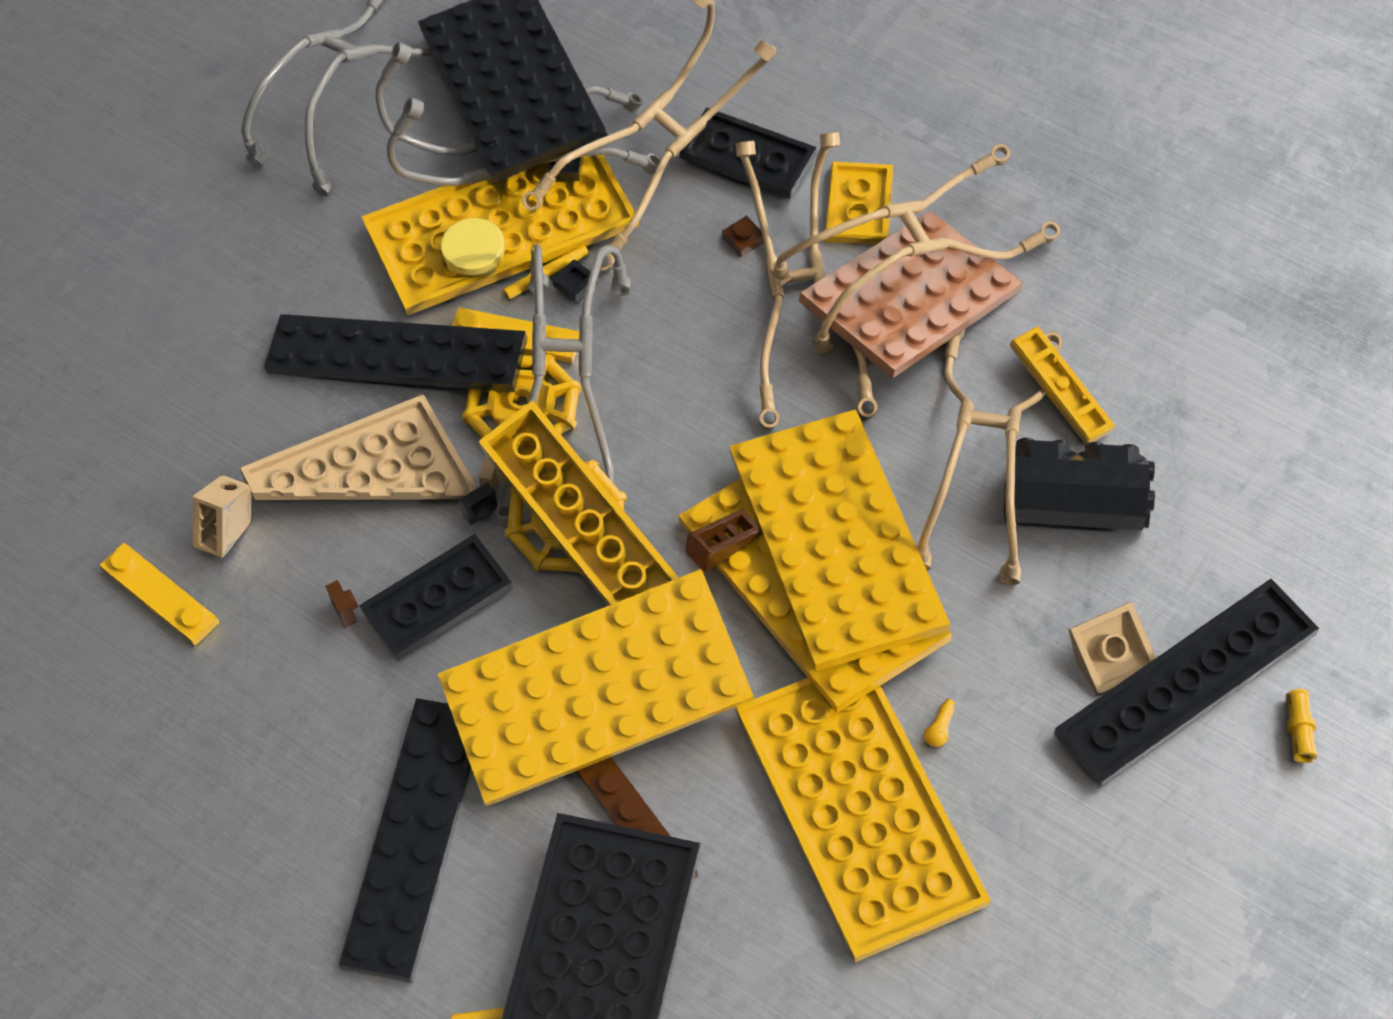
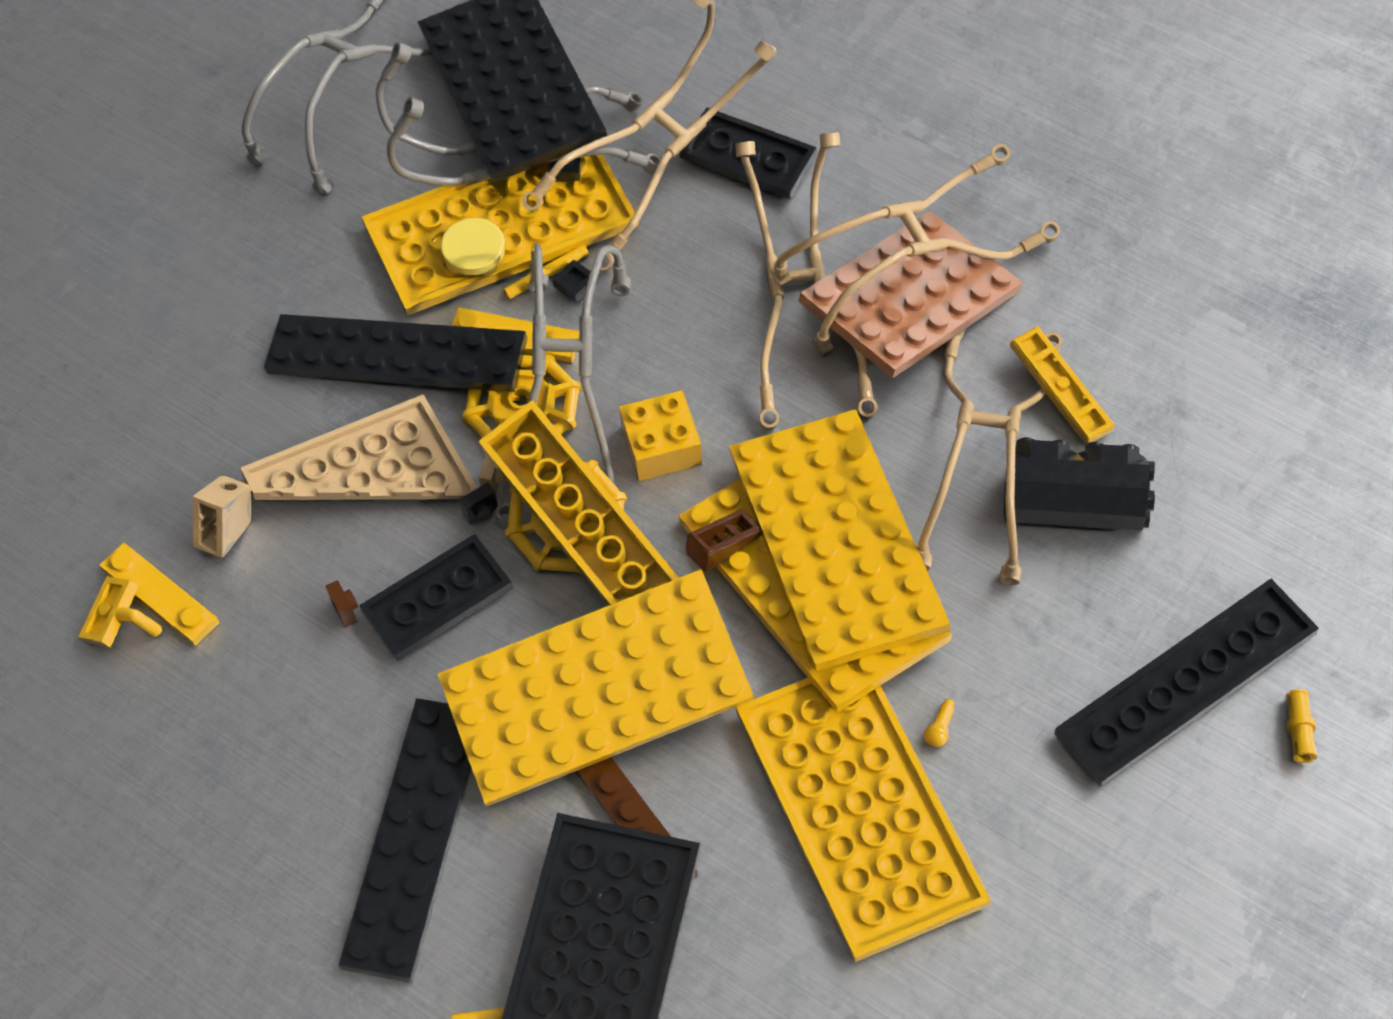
(111, 609): none -> yellow plate
(660, 435): none -> yellow brick
(743, 236): reddish brown plate -> none
(855, 192): yellow tile -> none
(1111, 647): tan slope -> none

